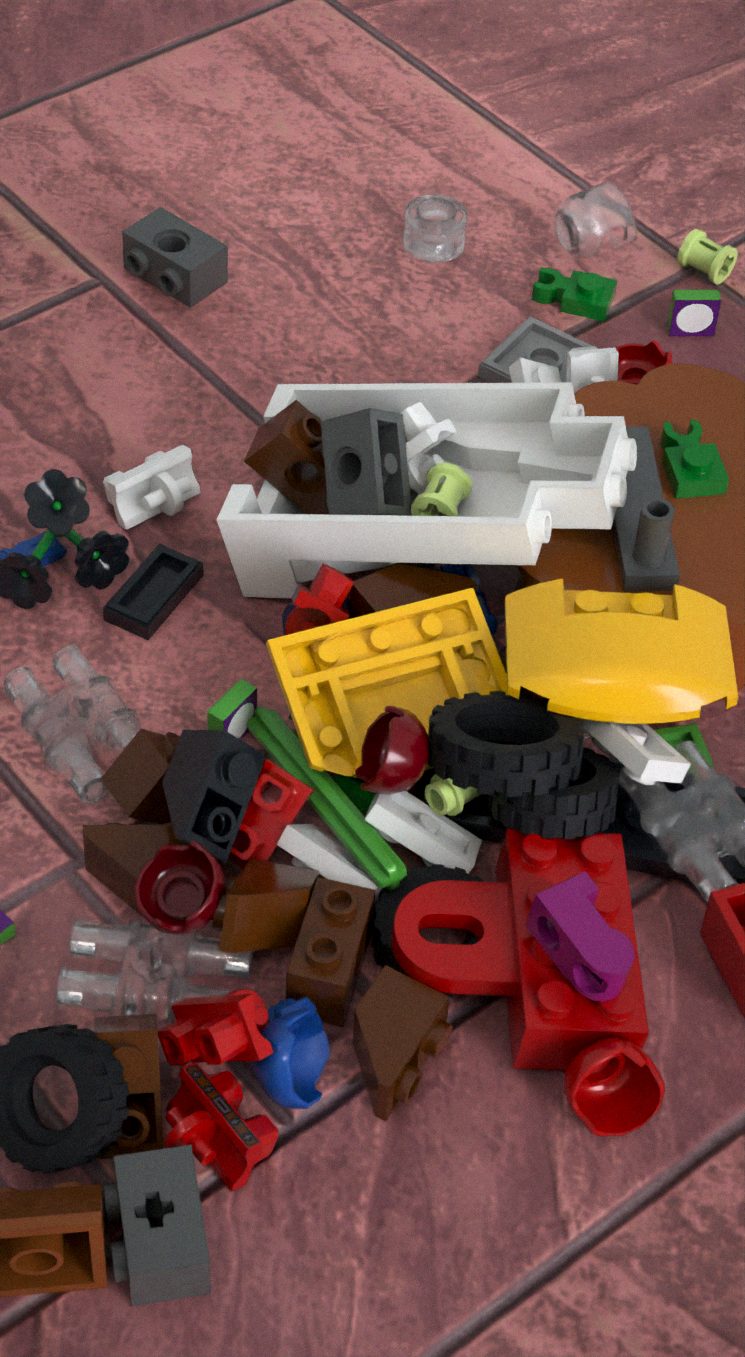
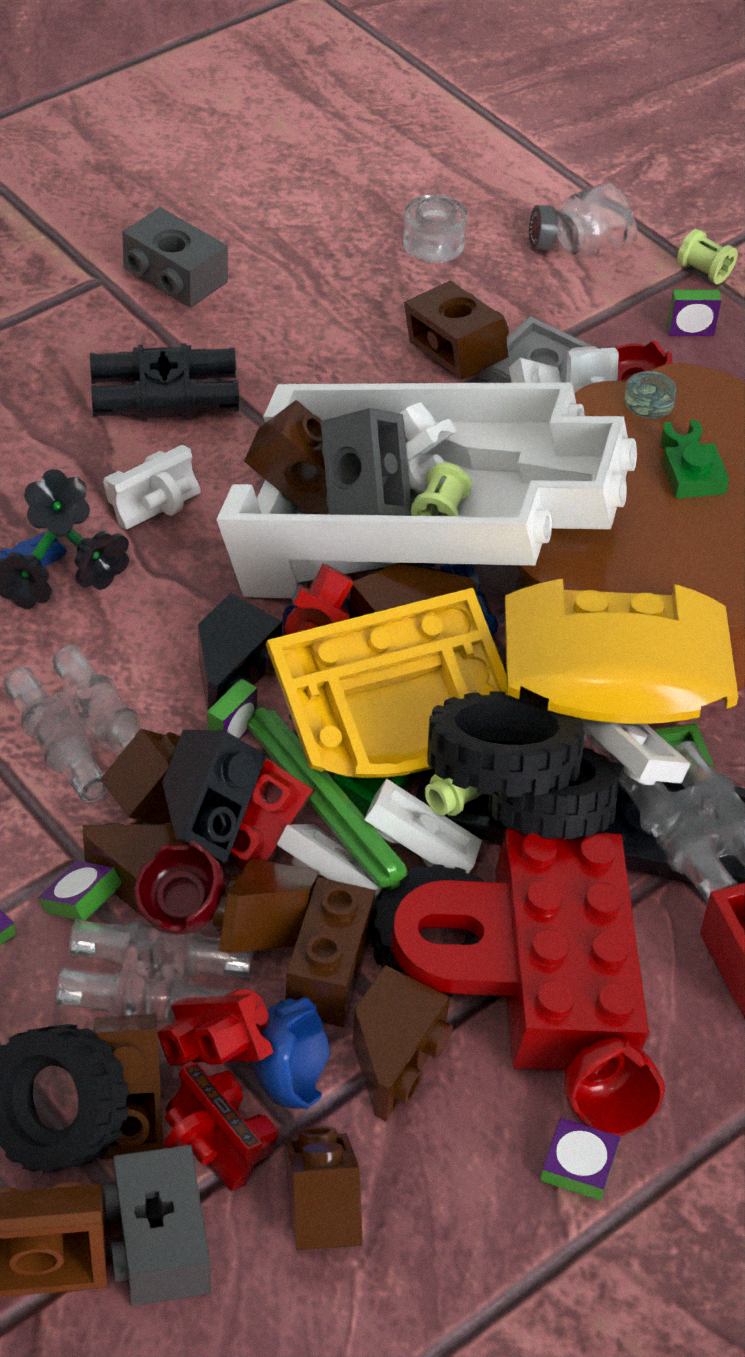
(80, 890): none -> tile
(153, 591): black tile -> none
(164, 382): none -> black pin
(234, 646): none -> black slope
(323, 1189): none -> reddish brown slope
(393, 752): dark red hair -> none
(457, 329): none -> reddish brown brick
(543, 228): none -> dark grey tile
(579, 295): green plate -> none
(579, 938): magenta leg -> none
(580, 1159): none -> tile
(644, 525): dark grey piece -> none
(650, 394): none -> clear light blue tile

